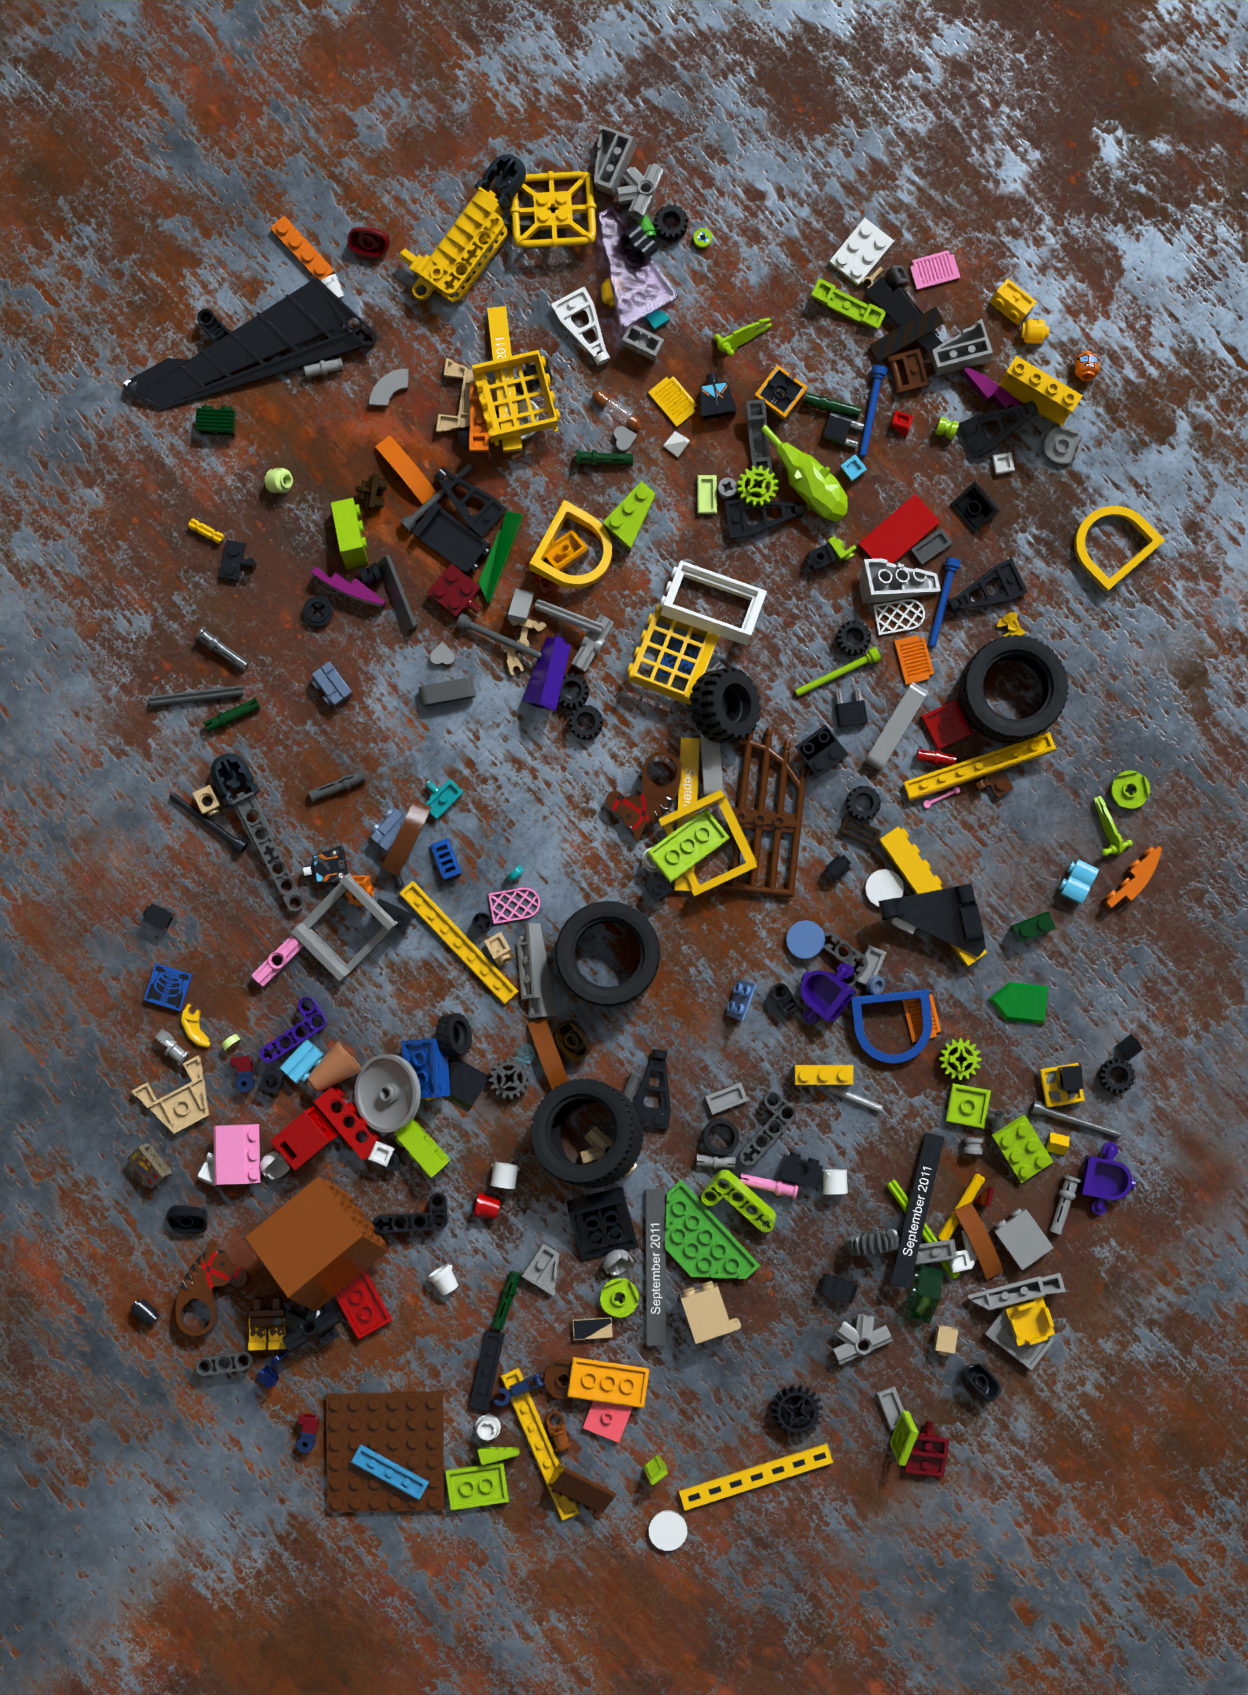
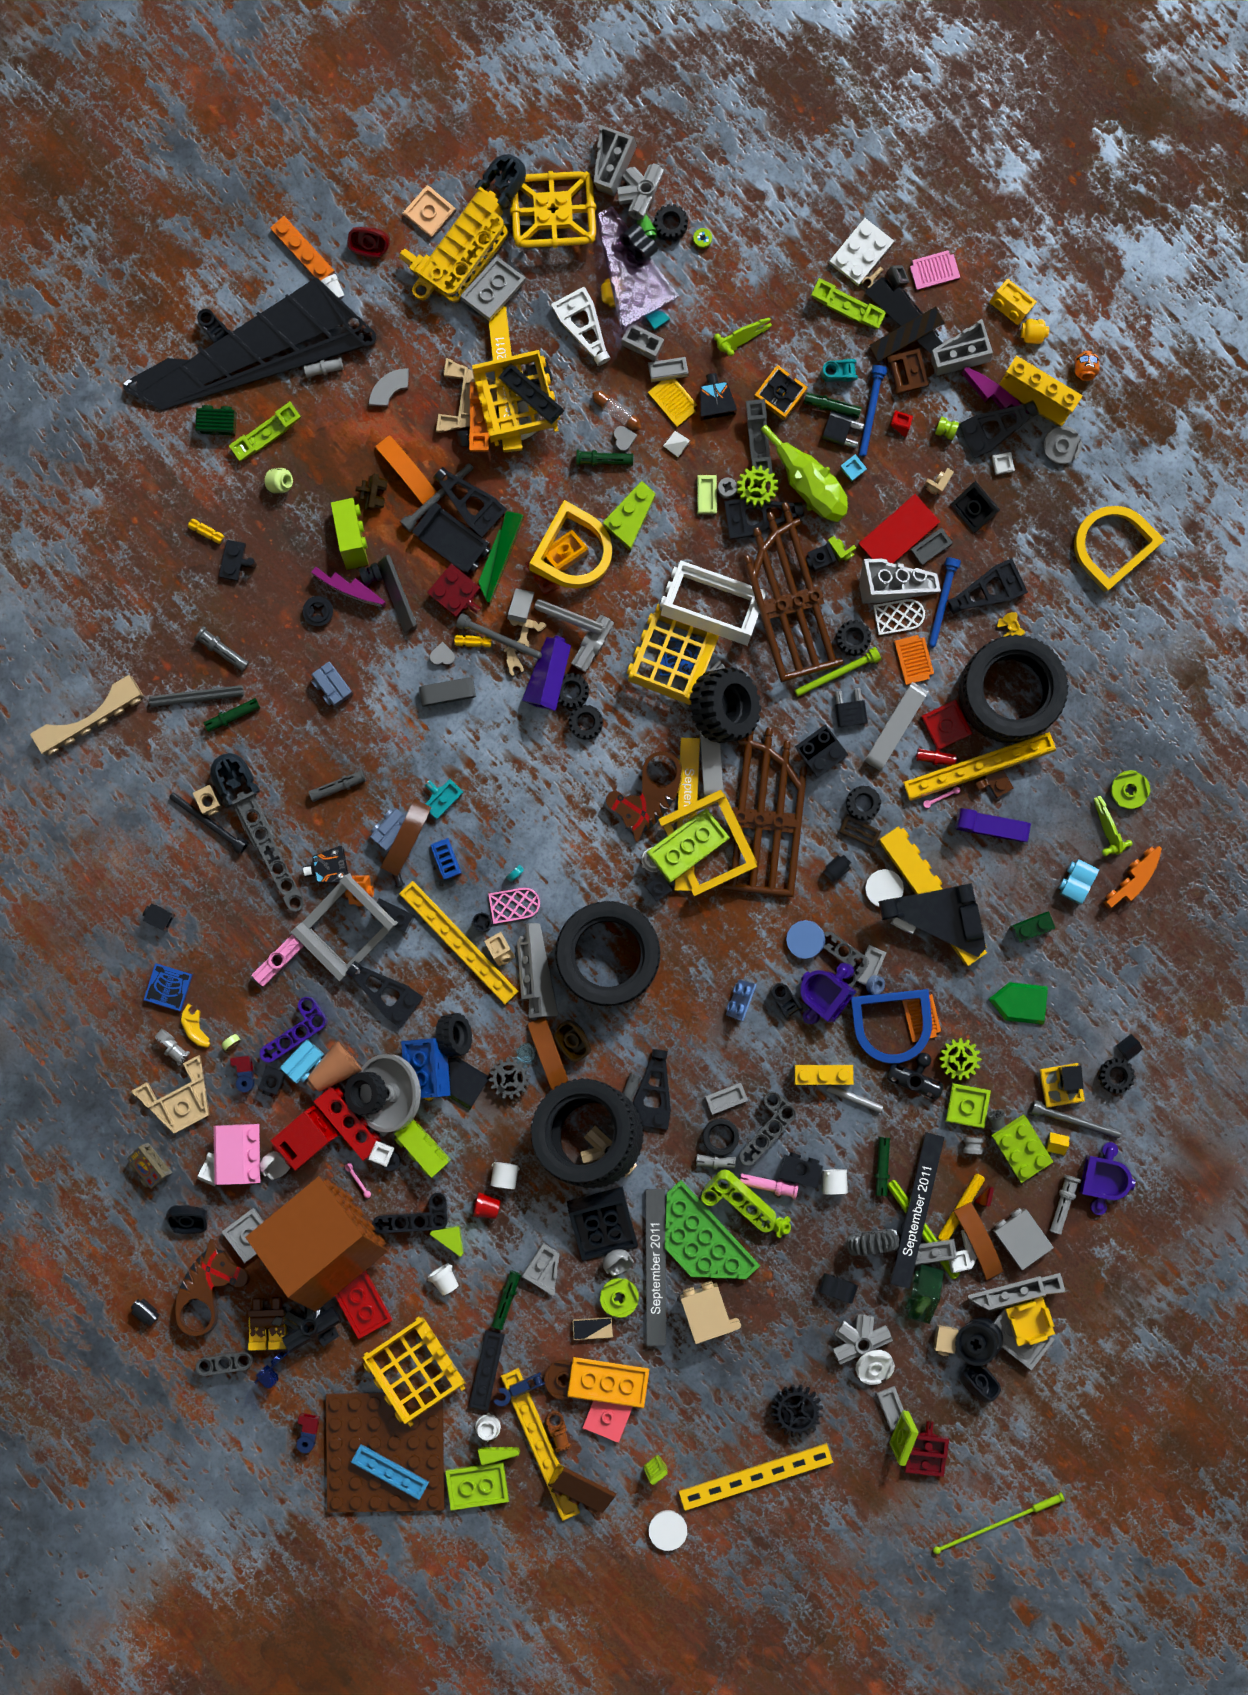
(122, 694): none -> tan arch
(239, 1230): none -> light grey plate
(266, 432): none -> lime slope
(349, 1168): none -> bright pink hinge
(378, 1091): none -> black tyre
(402, 1007): none -> black plate
(429, 211): none -> light nougat tile
(439, 1354): none -> yellow window
(451, 1238): none -> lime slope
(472, 641): none -> yellow axle
(493, 288): none -> light grey plate
(531, 394): none -> black tile
(668, 369): none -> light grey tile
(782, 1226): none -> lime plate
(795, 601): none -> reddish brown piece
(843, 370): none -> teal piece
(874, 1367): none -> white tile
(882, 1166): none -> dark green pin
(926, 1085): none -> black piece
(942, 480): none -> tan bracket
(981, 1351): none -> black wheel
(993, 826): none -> dark purple beam
(1036, 1508): none -> lime piece

